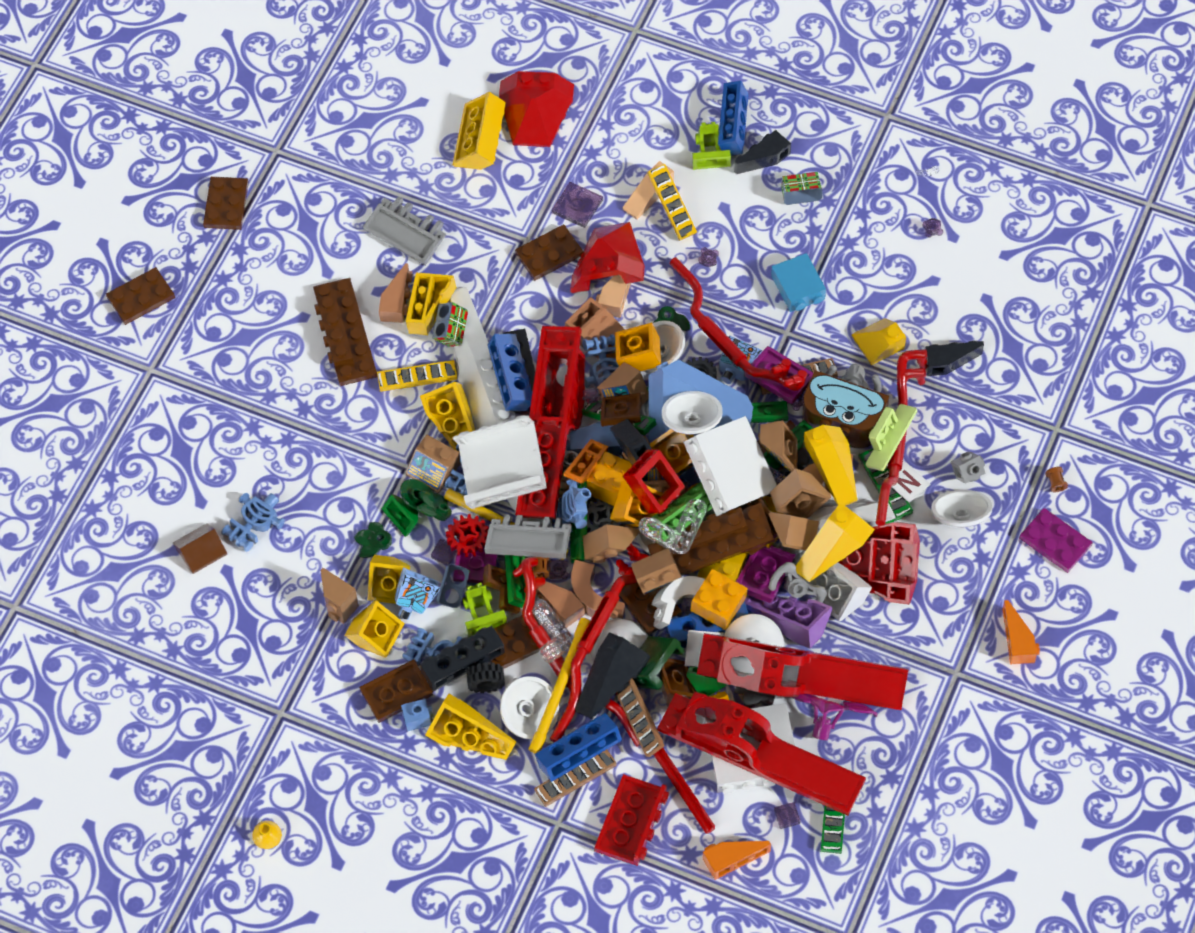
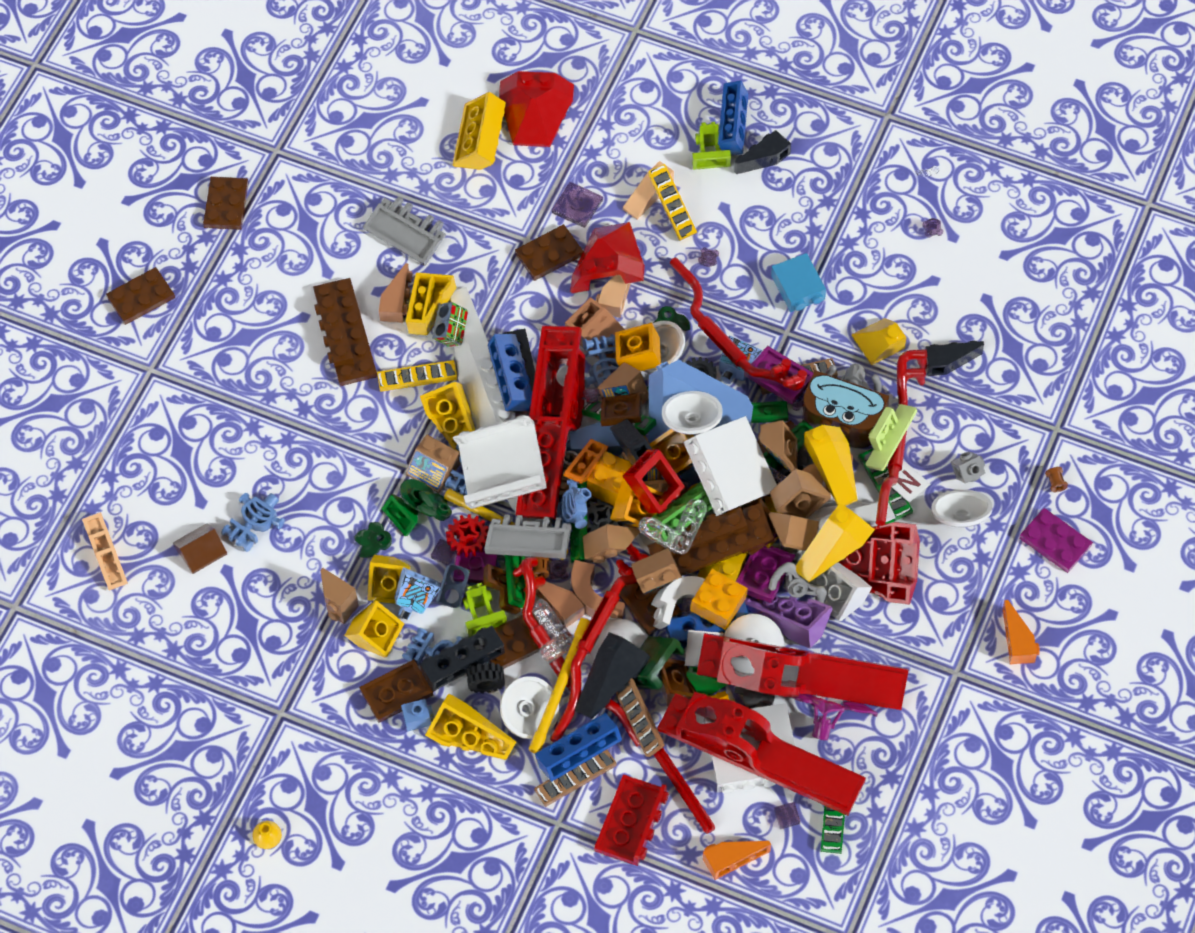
(104, 551): none -> light nougat slope
(801, 188): piece -> none

